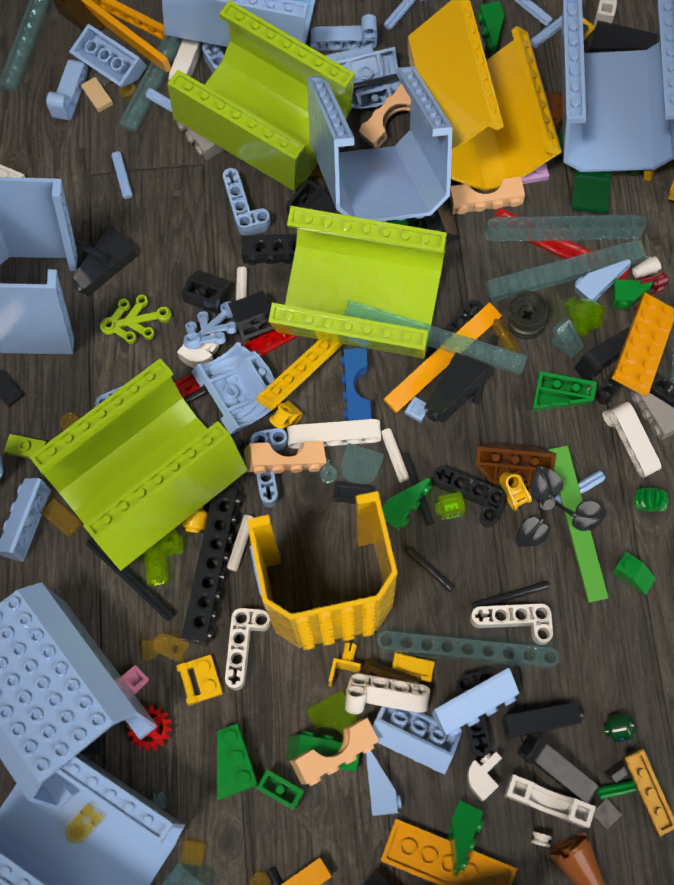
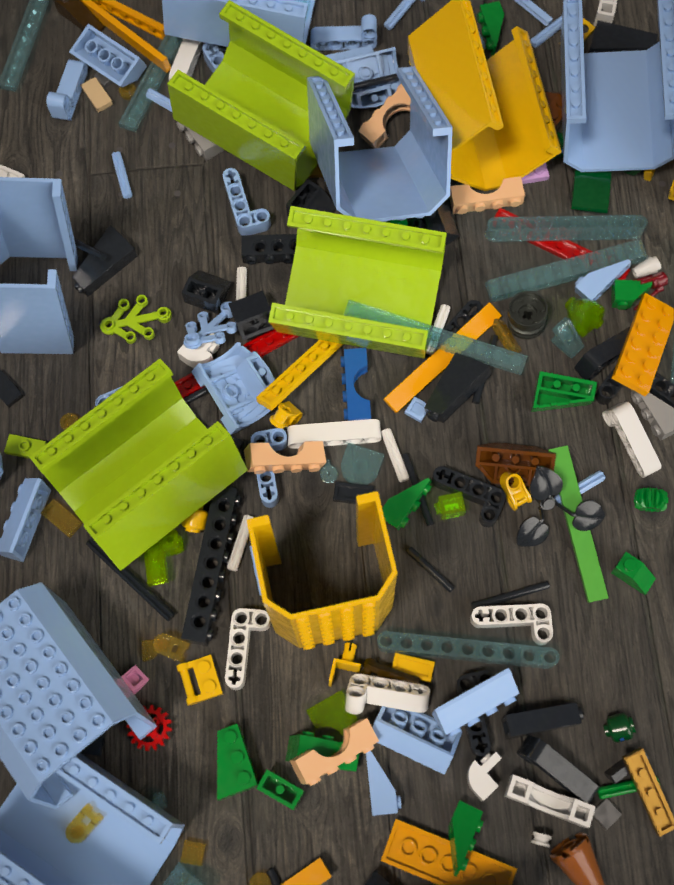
(439, 323): none -> white axle

